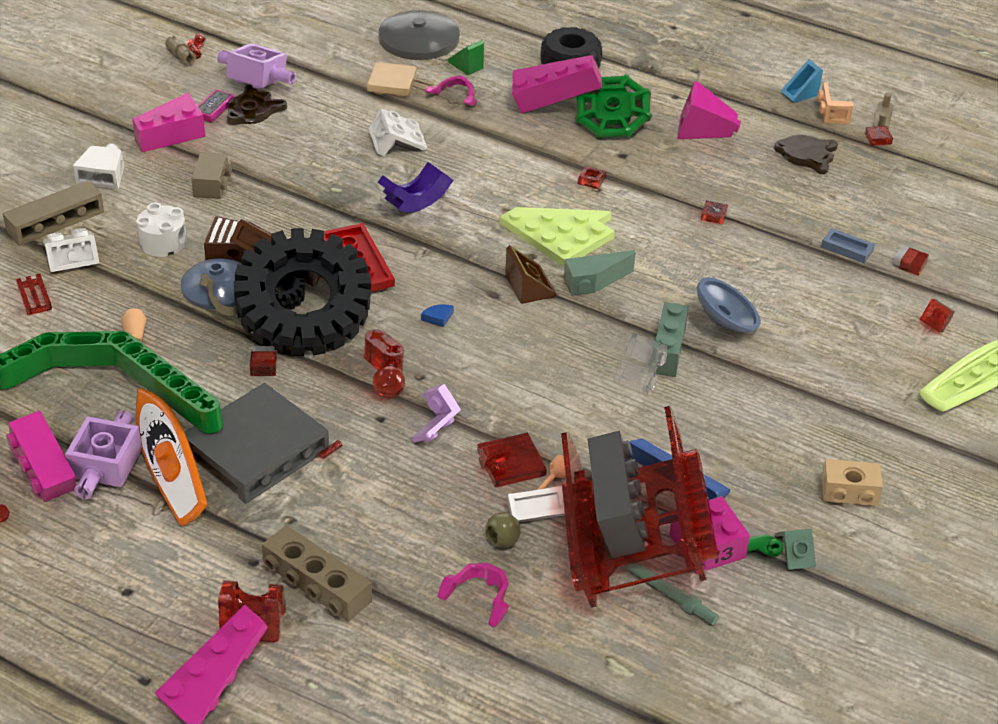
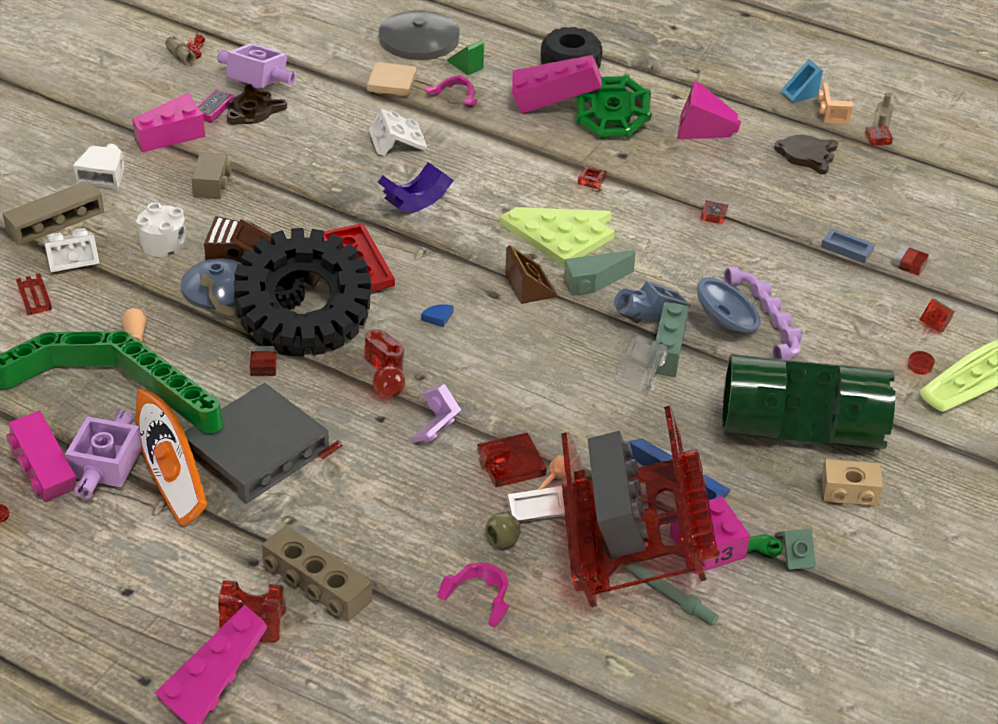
(646, 302): none -> sand blue plate
(772, 305): none -> lavender bar
(808, 401): none -> dark green cylinder
(921, 362): none -> clear red tile

